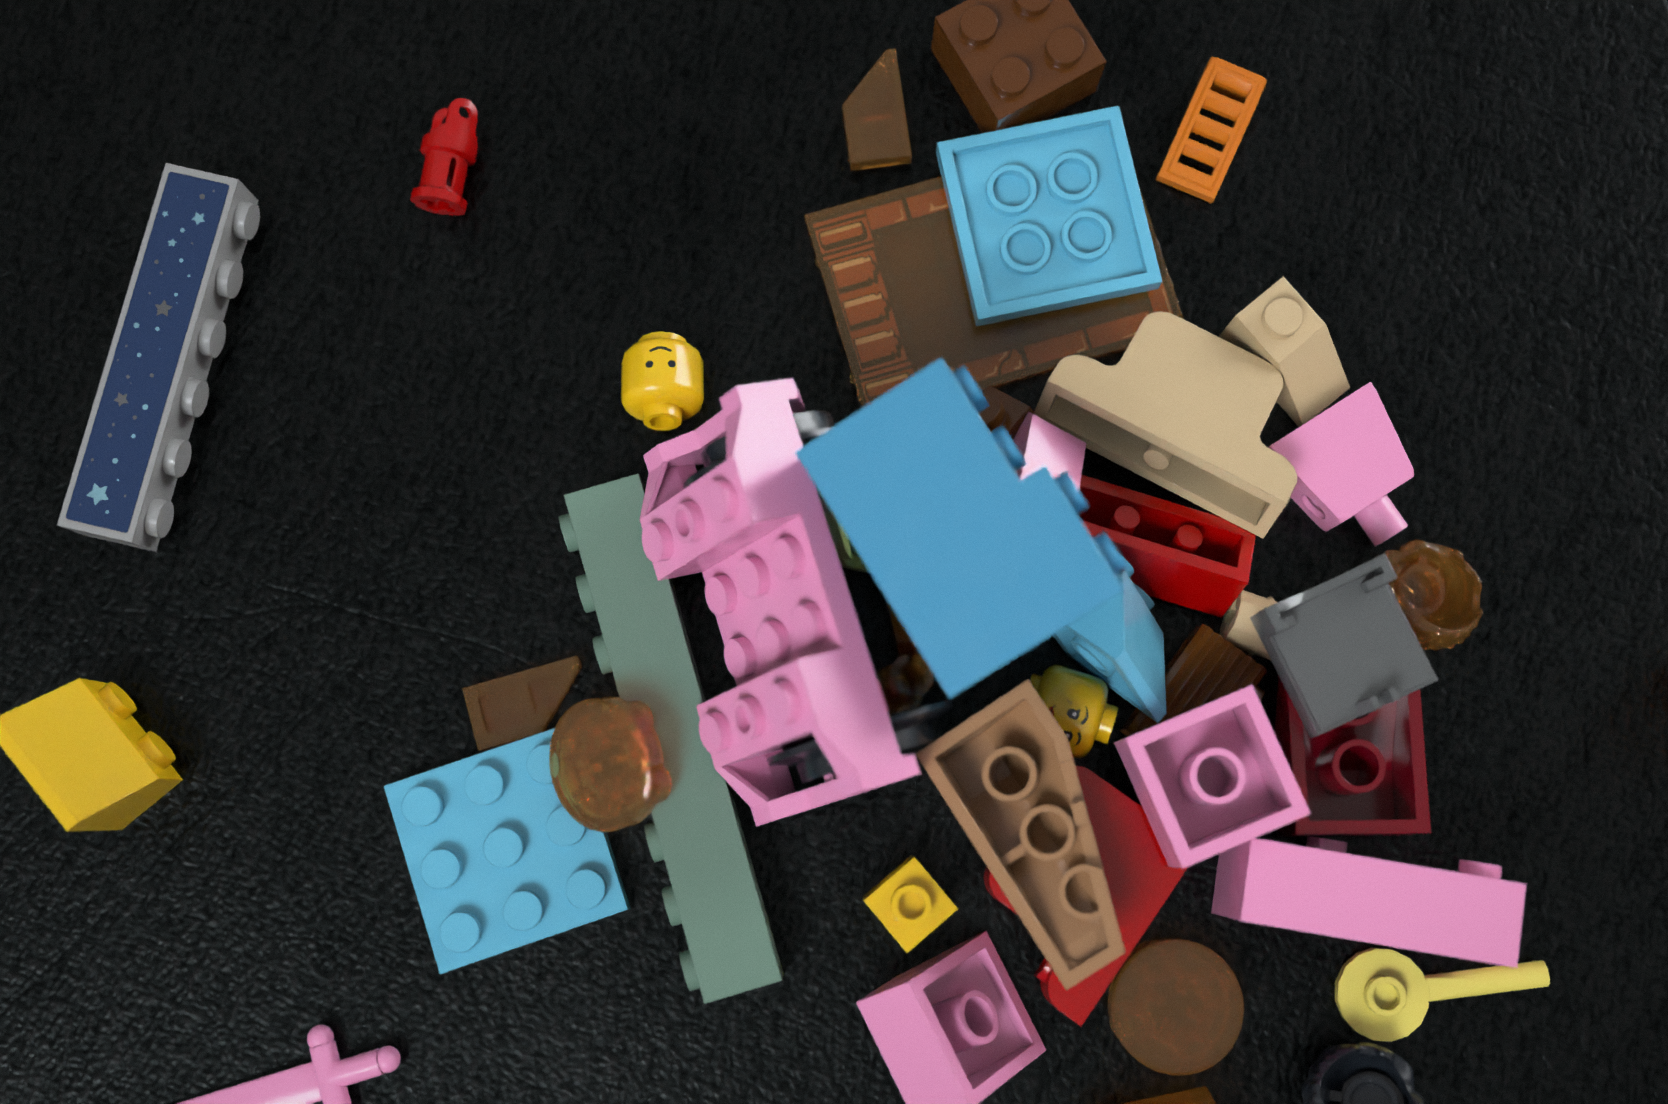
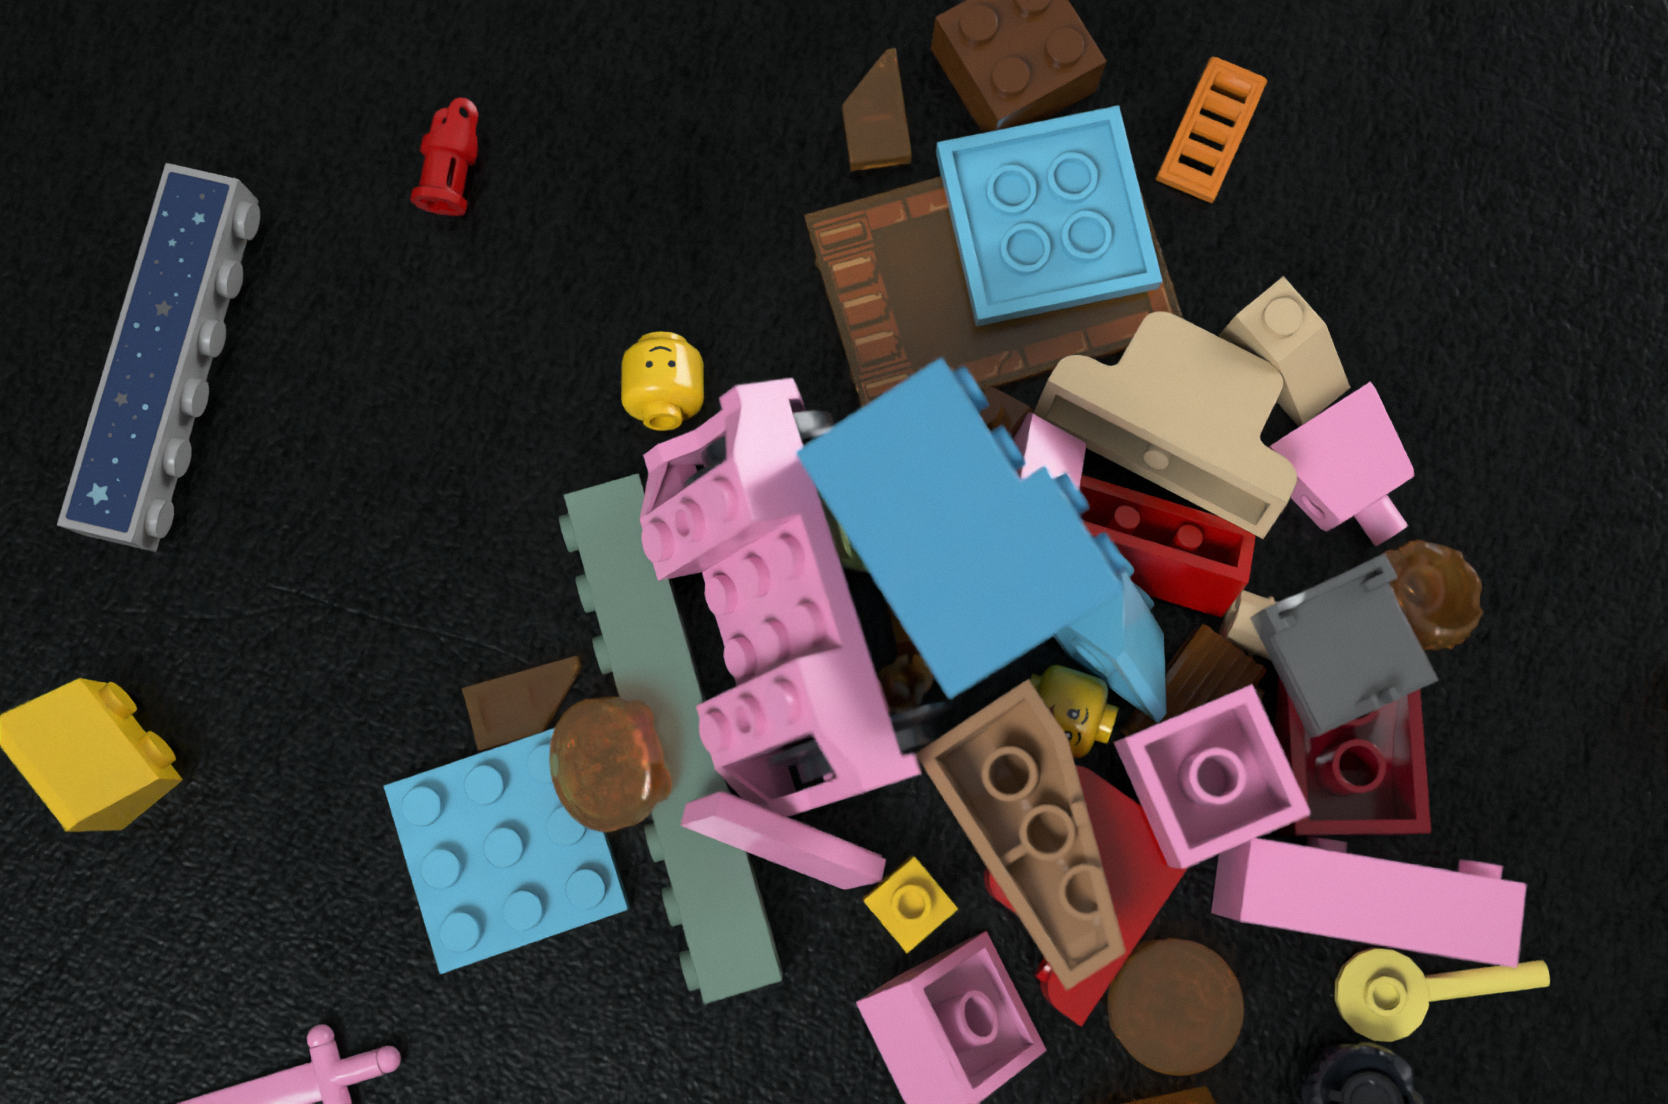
(783, 840): none -> bright pink tile

